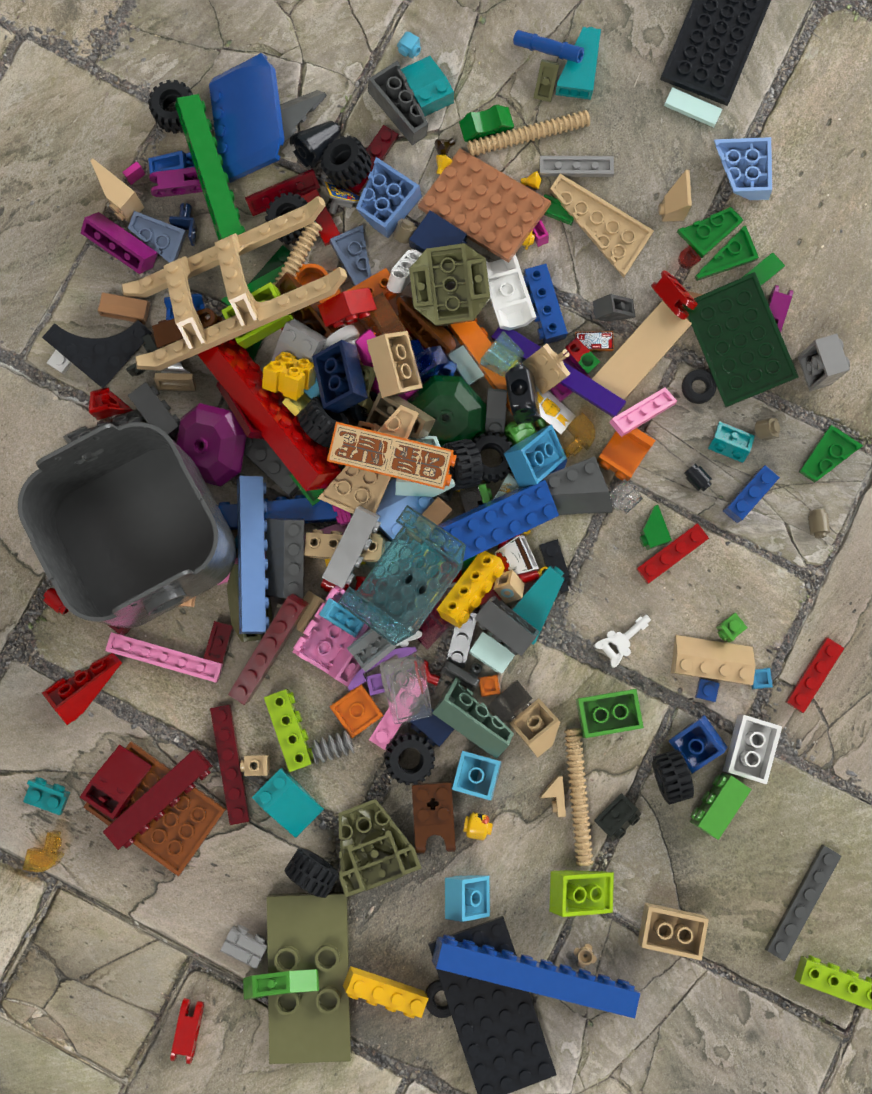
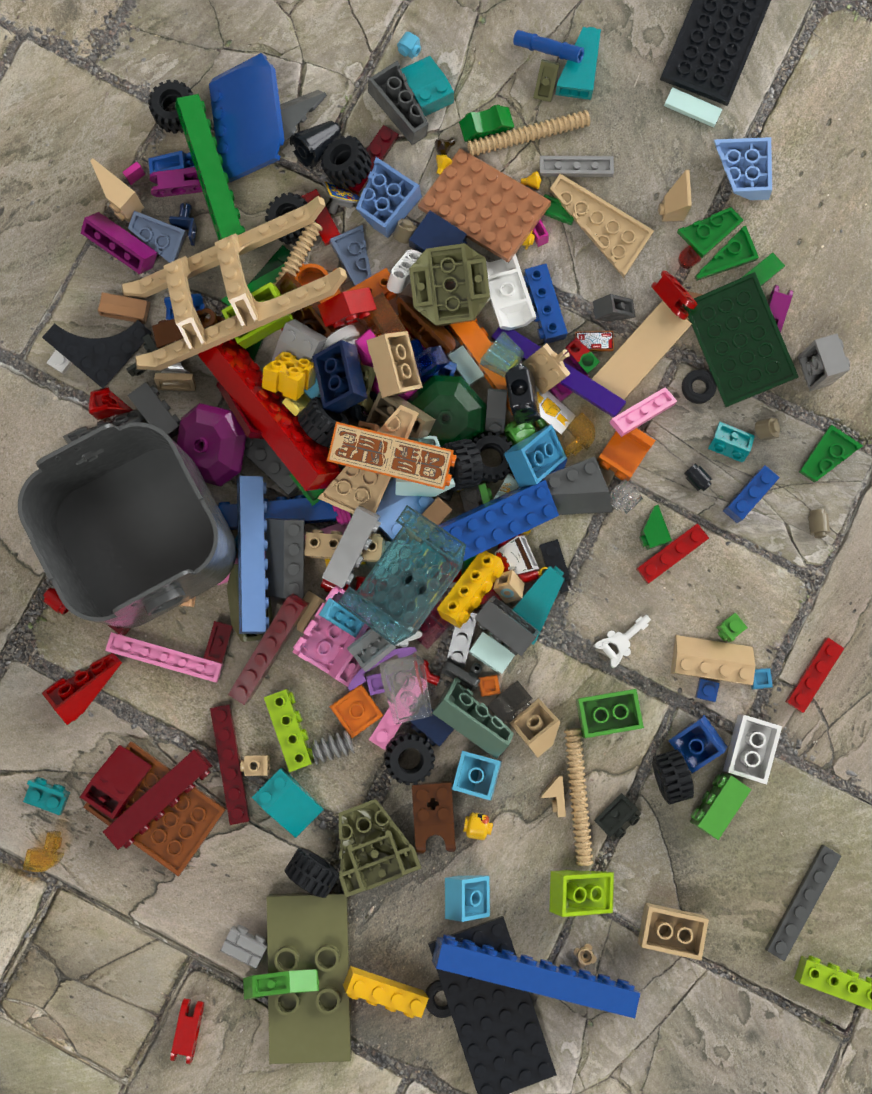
(299, 184): dark red plate -> none

